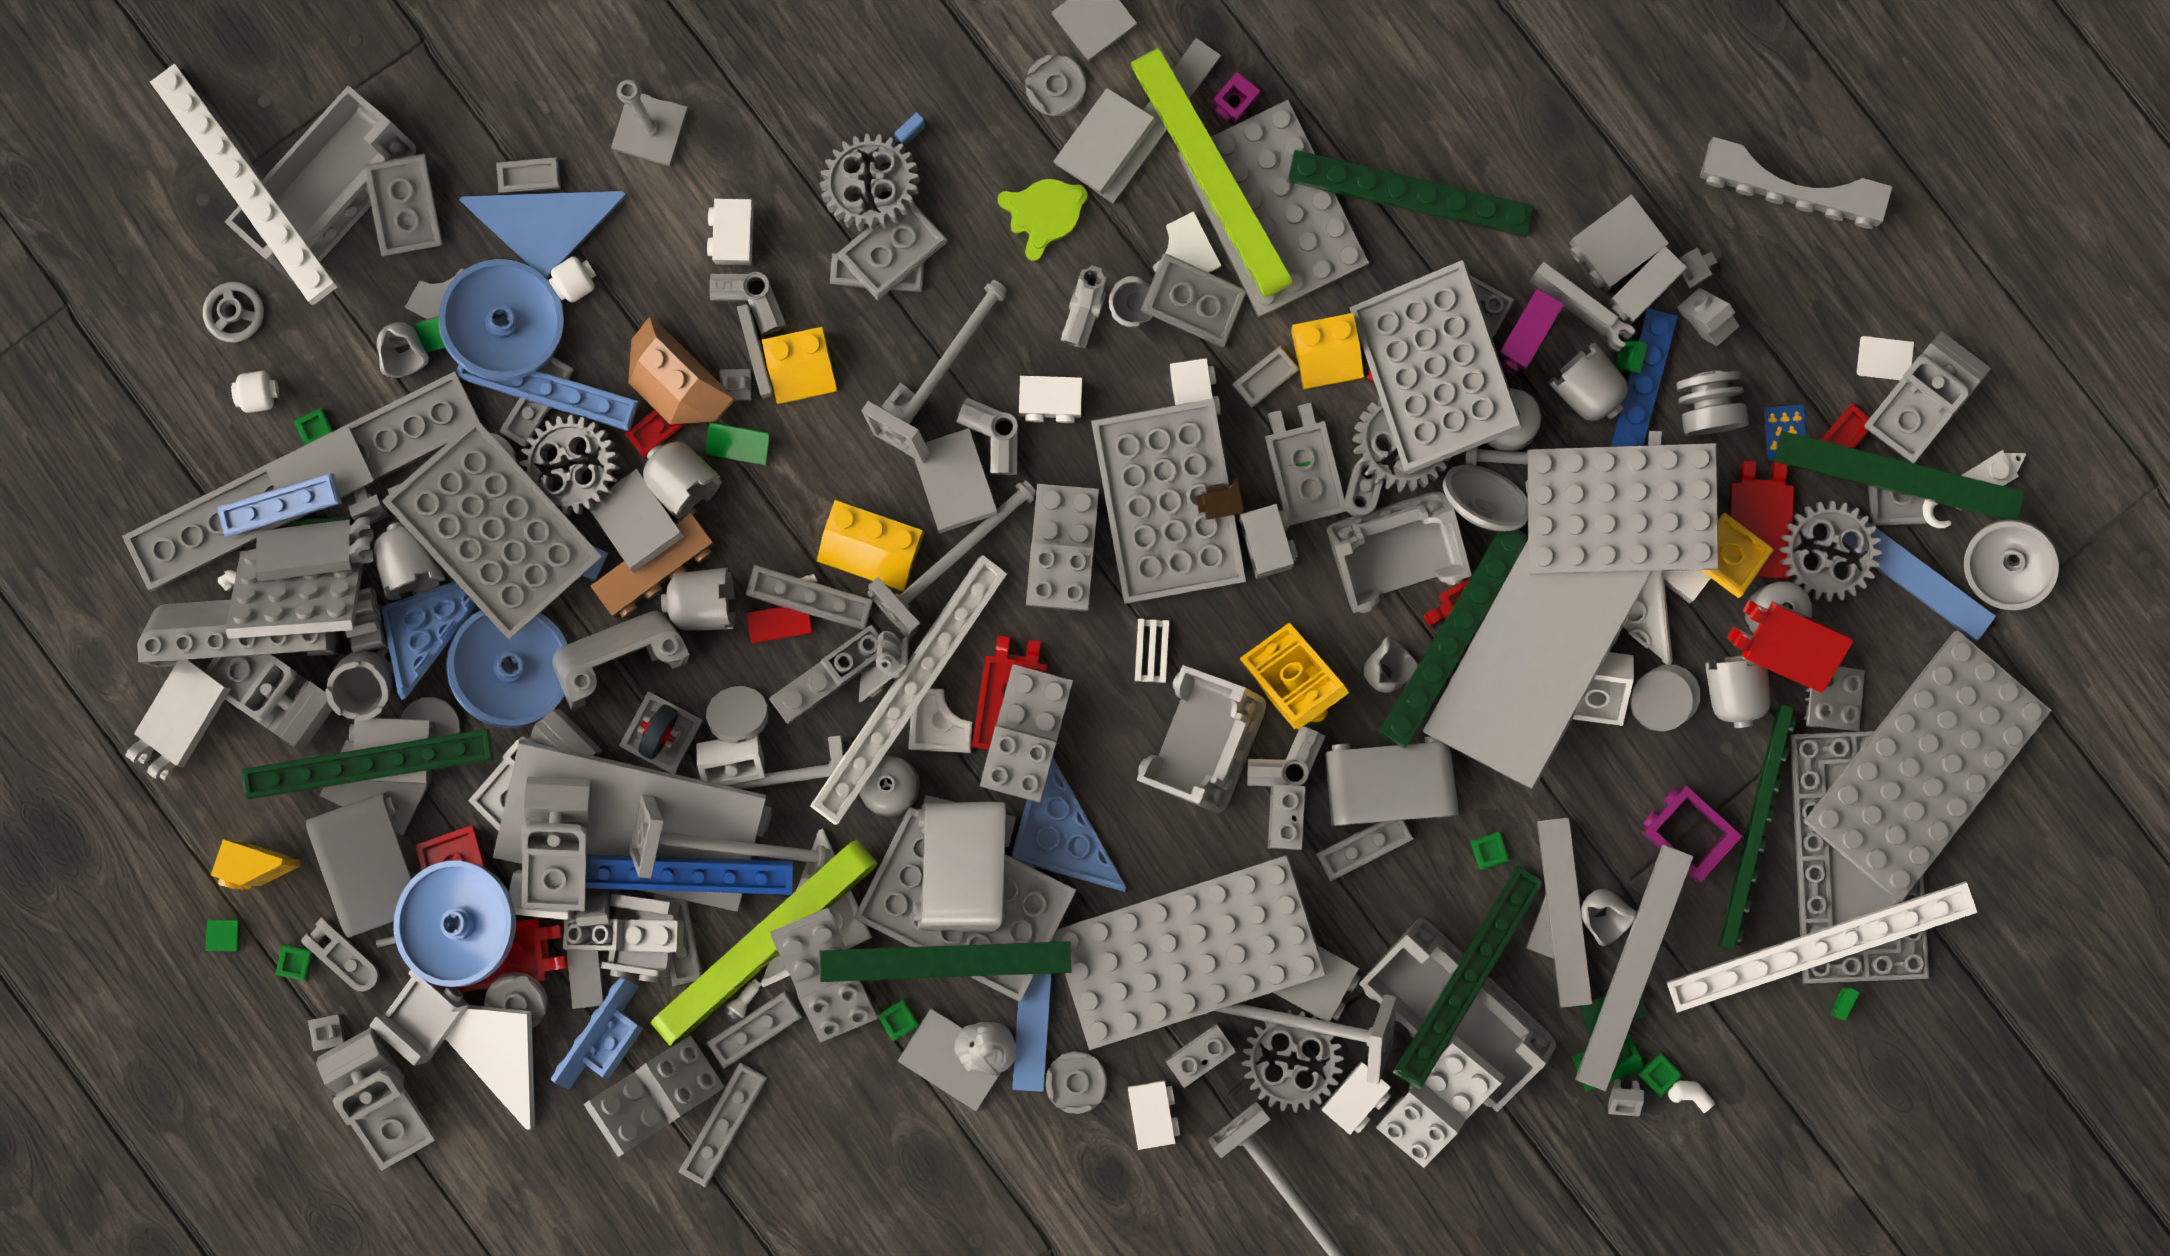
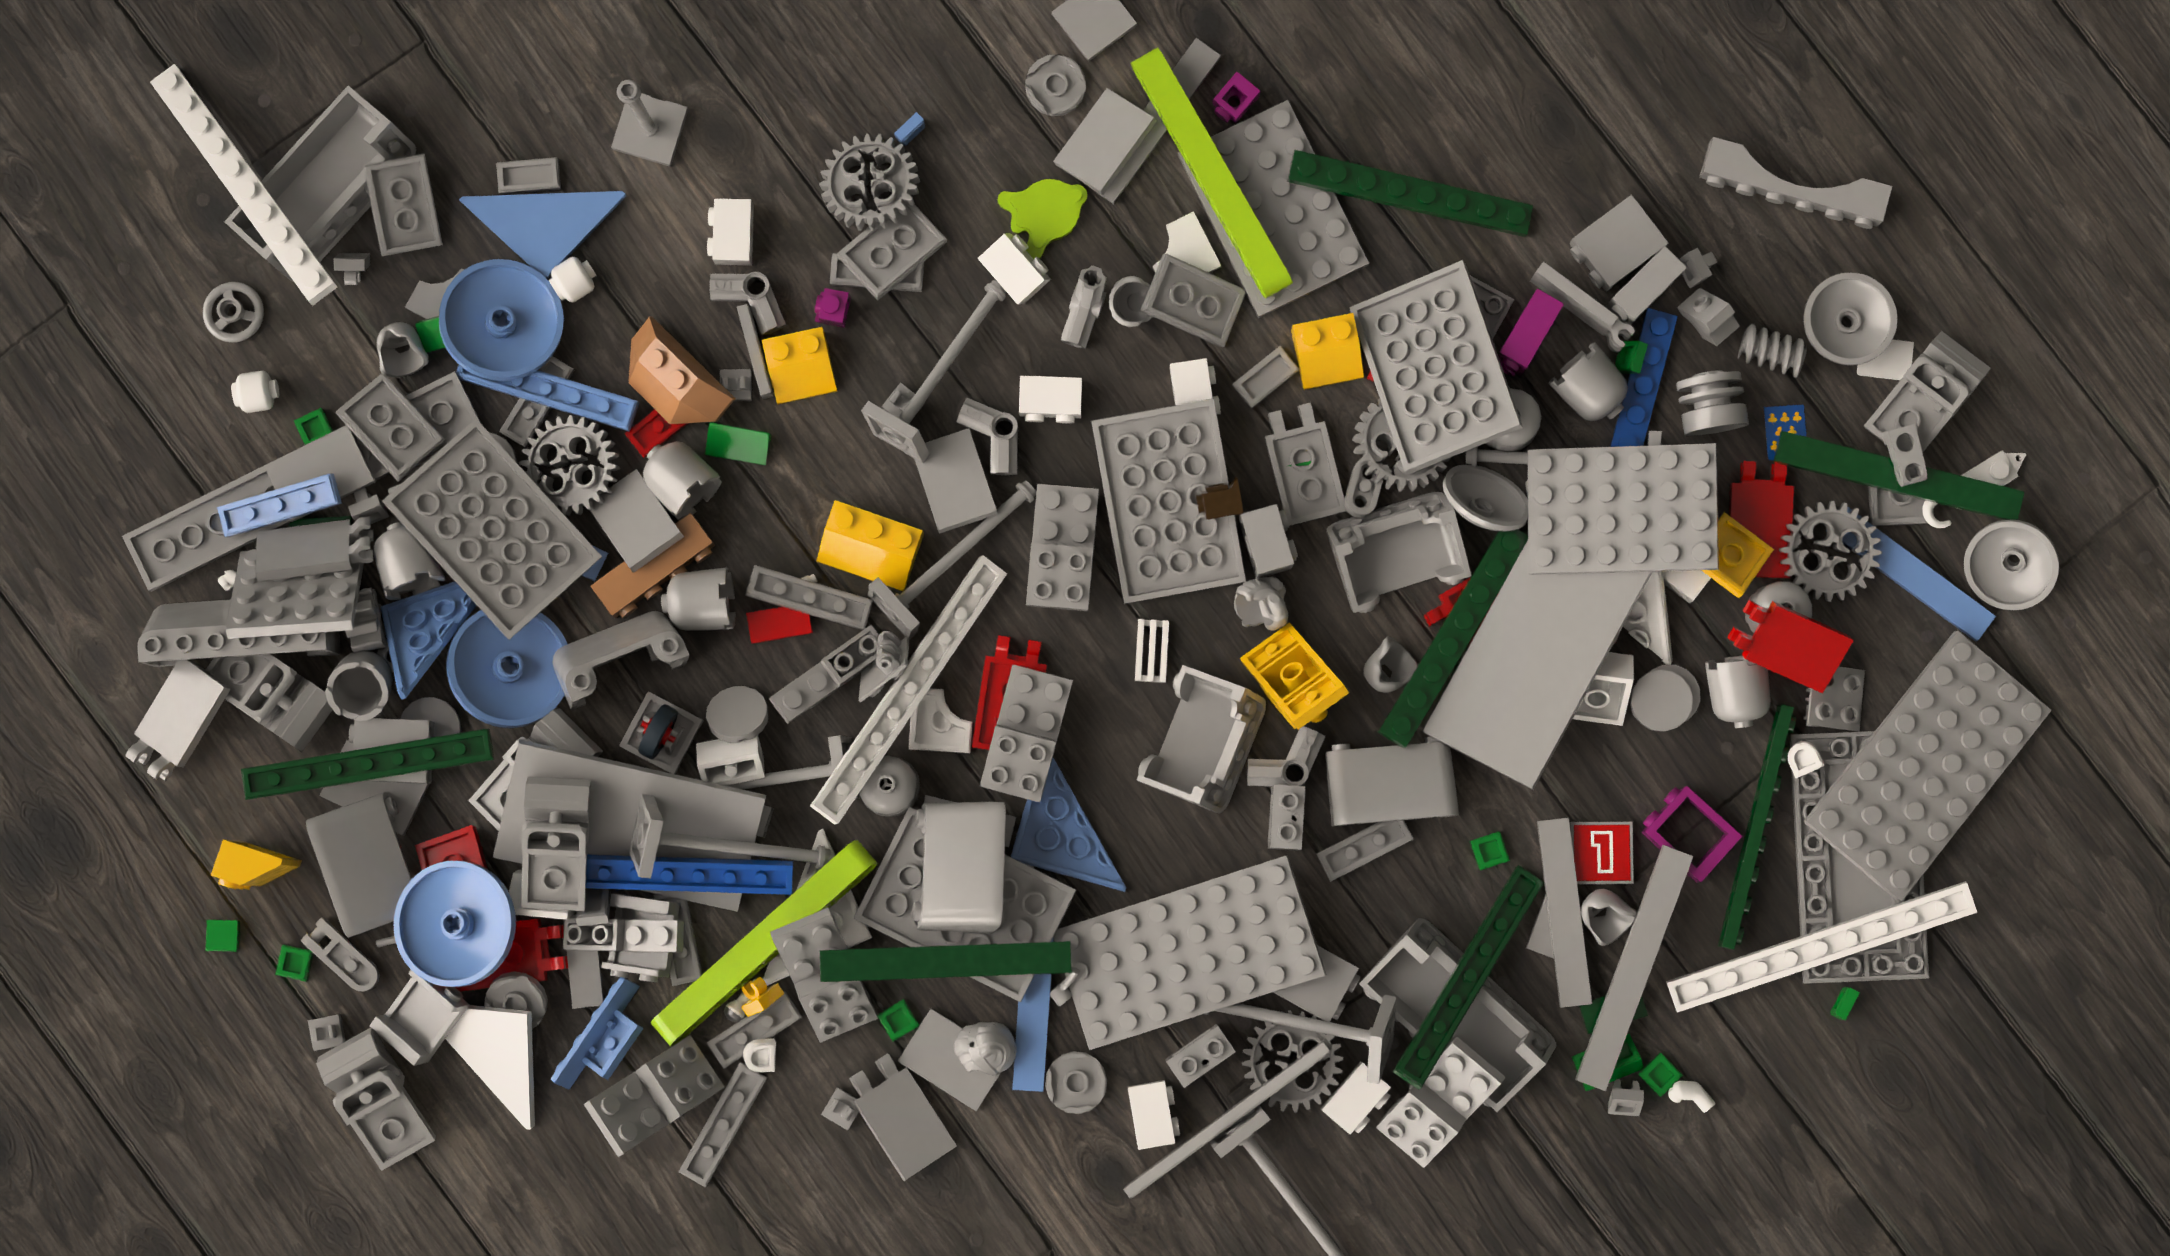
(352, 265): none -> light grey tile
(390, 426): none -> light grey tile
(759, 996): none -> yellow tile
(760, 1055): none -> white tile
(832, 307): none -> magenta brick
(841, 1109): none -> light grey tile
(901, 1119): none -> light grey tile
(1015, 268): none -> white brick
(1061, 992): none -> light grey hand
(1228, 1118): none -> light grey tile
(1261, 603): none -> light grey hair
(1603, 852): none -> red tile
(1773, 350): none -> light grey piece
(1804, 758): none -> white tile
(1848, 428): red tile -> none
(1868, 308): none -> light grey dish
(1906, 454): none -> light grey leg

